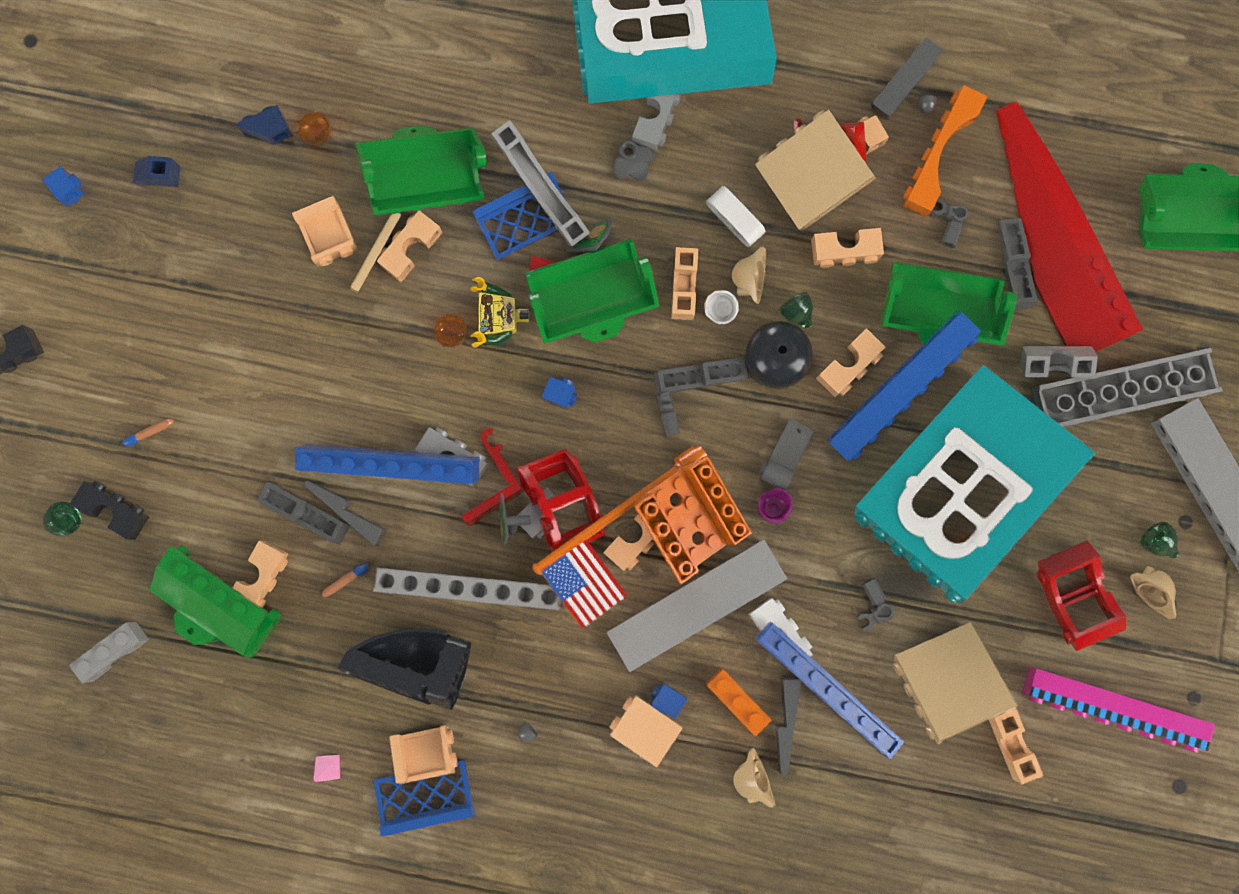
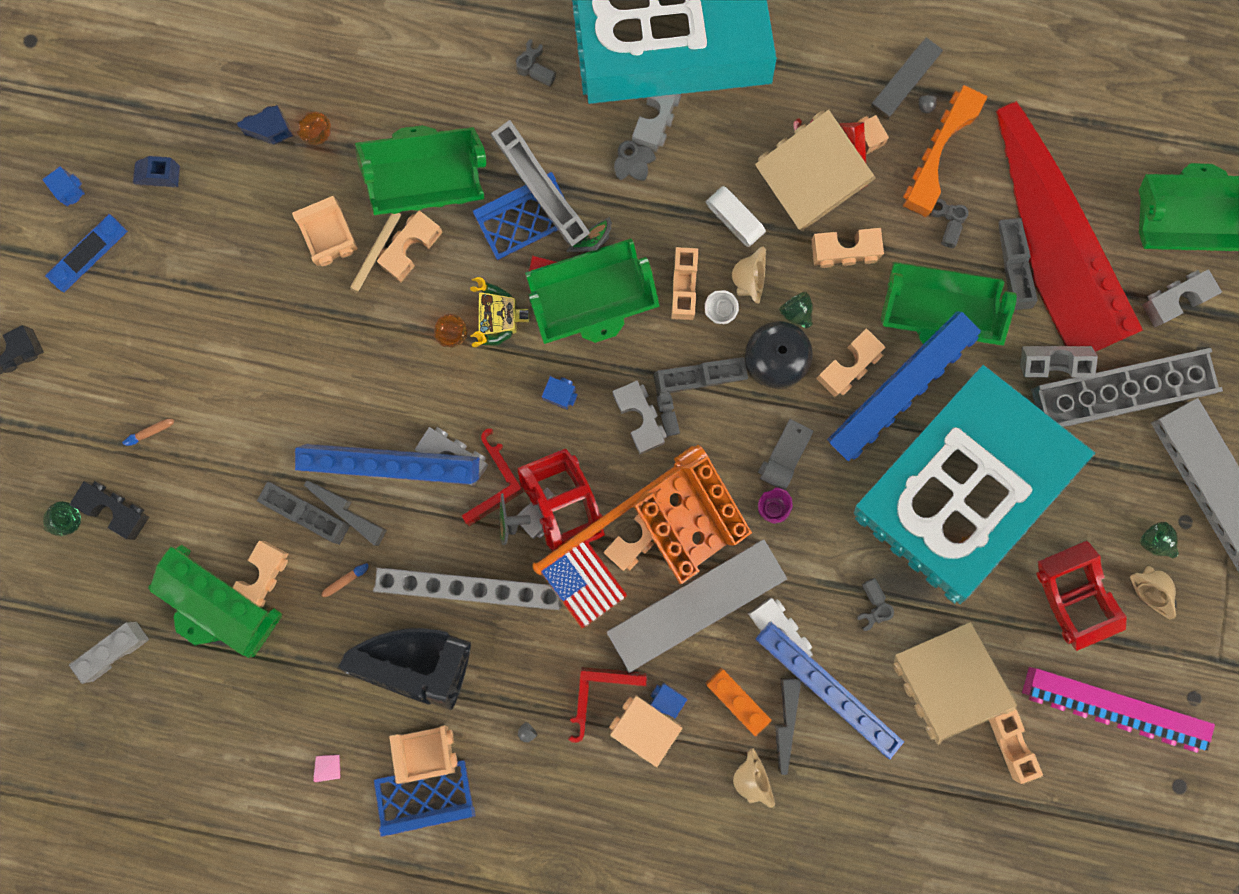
(86, 253): none -> blue plate
(526, 66): none -> dark grey bar
(600, 675): none -> red hinge
(633, 399): none -> light grey arch
(1166, 305): none -> light grey arch

